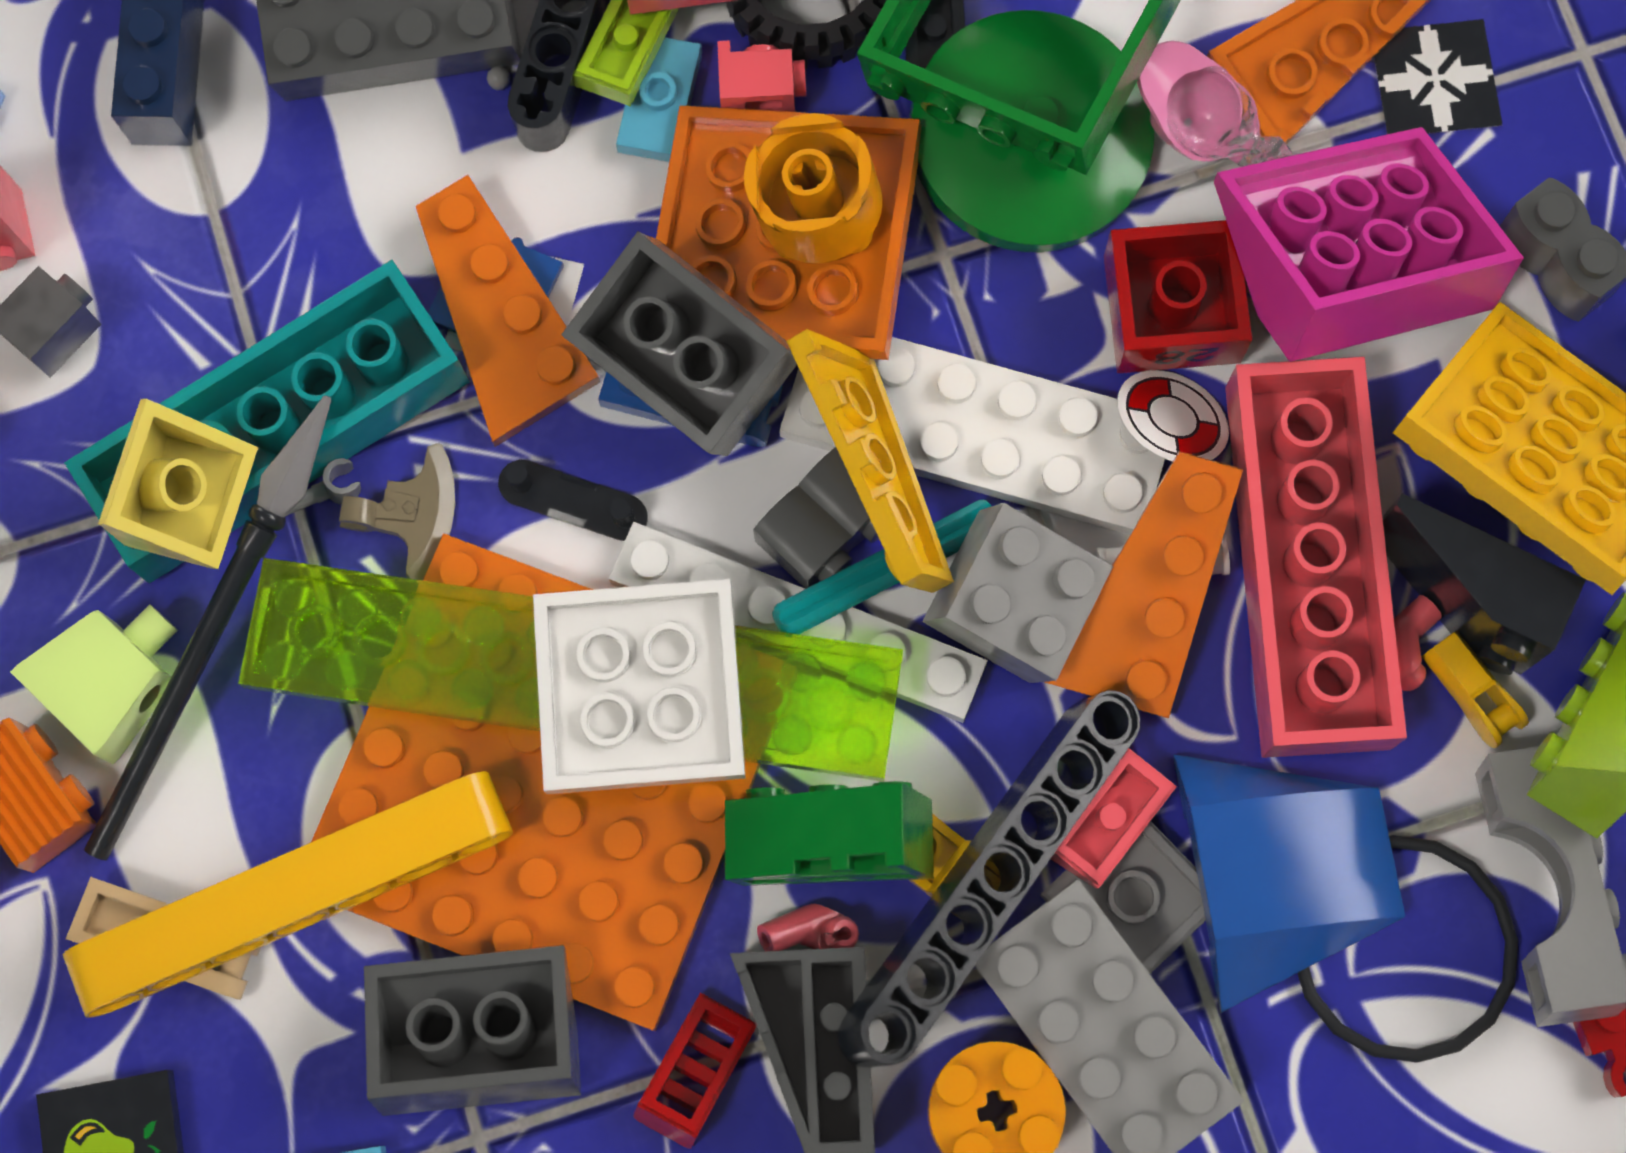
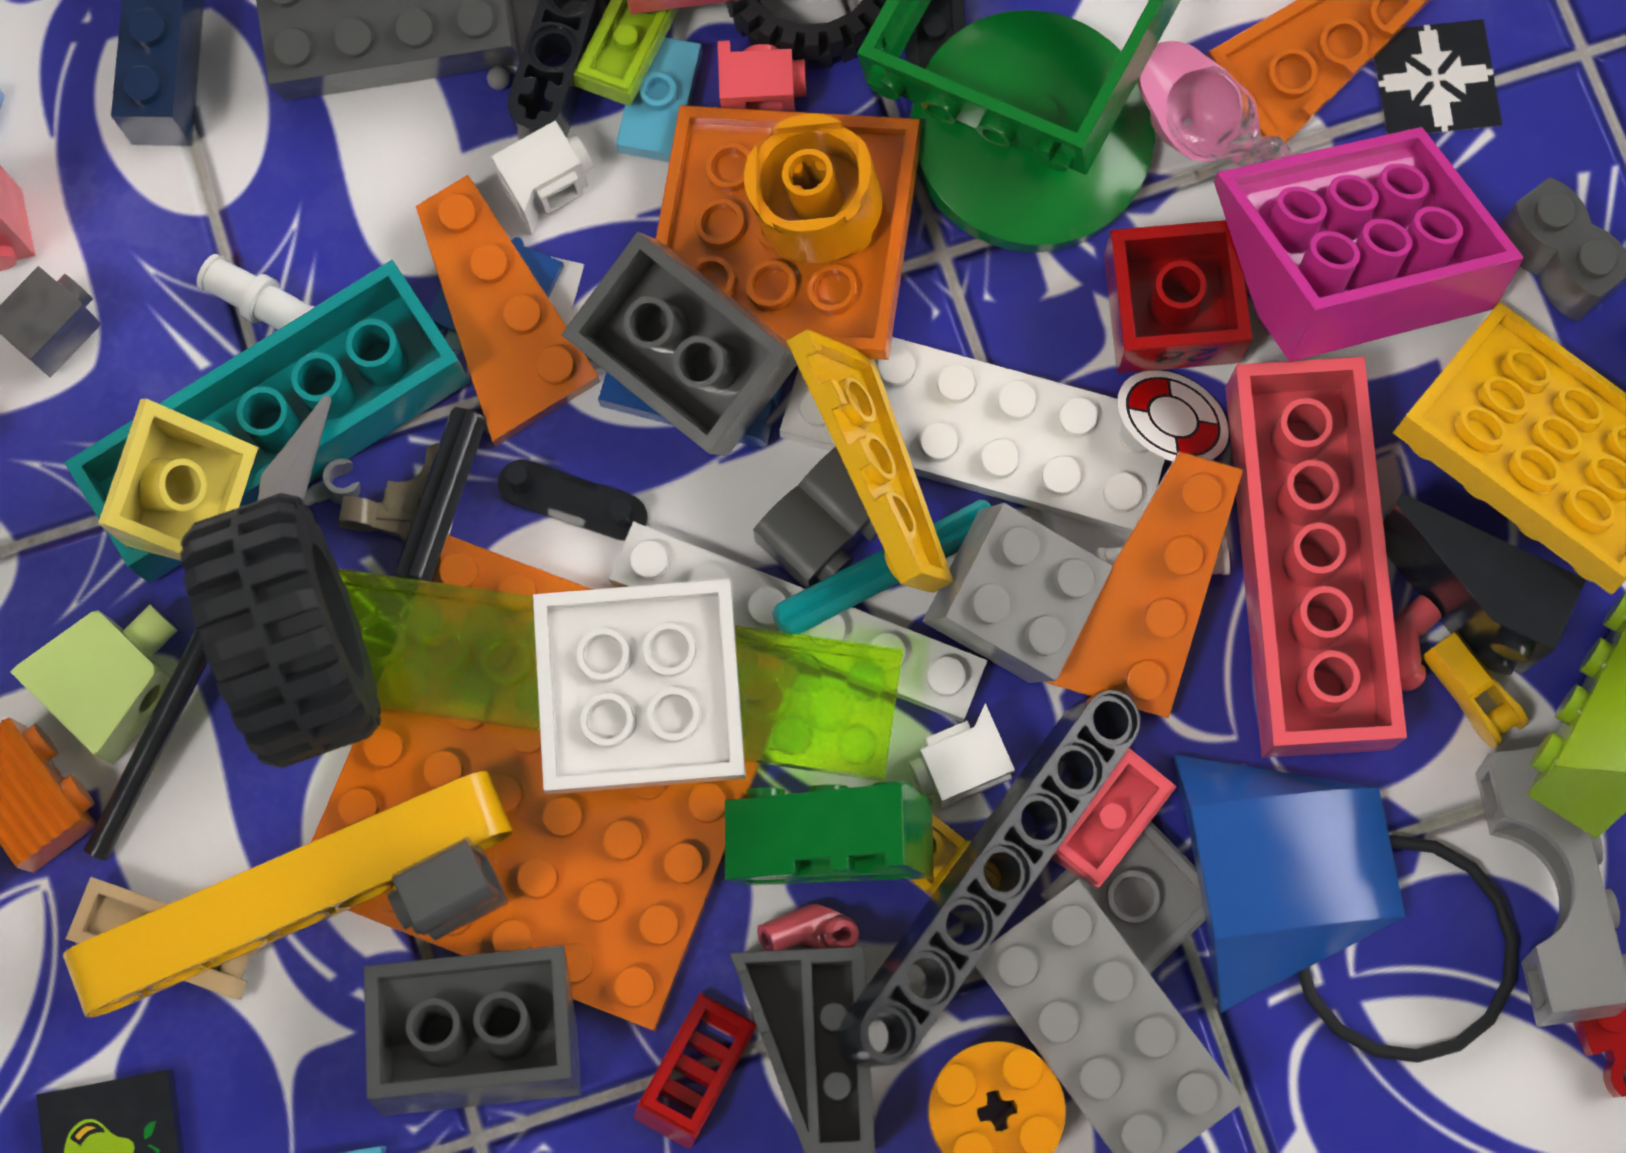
(253, 295): none -> white pin
(280, 631): none -> black tyre
(441, 495): none -> black axle
(446, 890): none -> dark grey brick
(543, 171): none -> white window
(962, 761): none -> white window

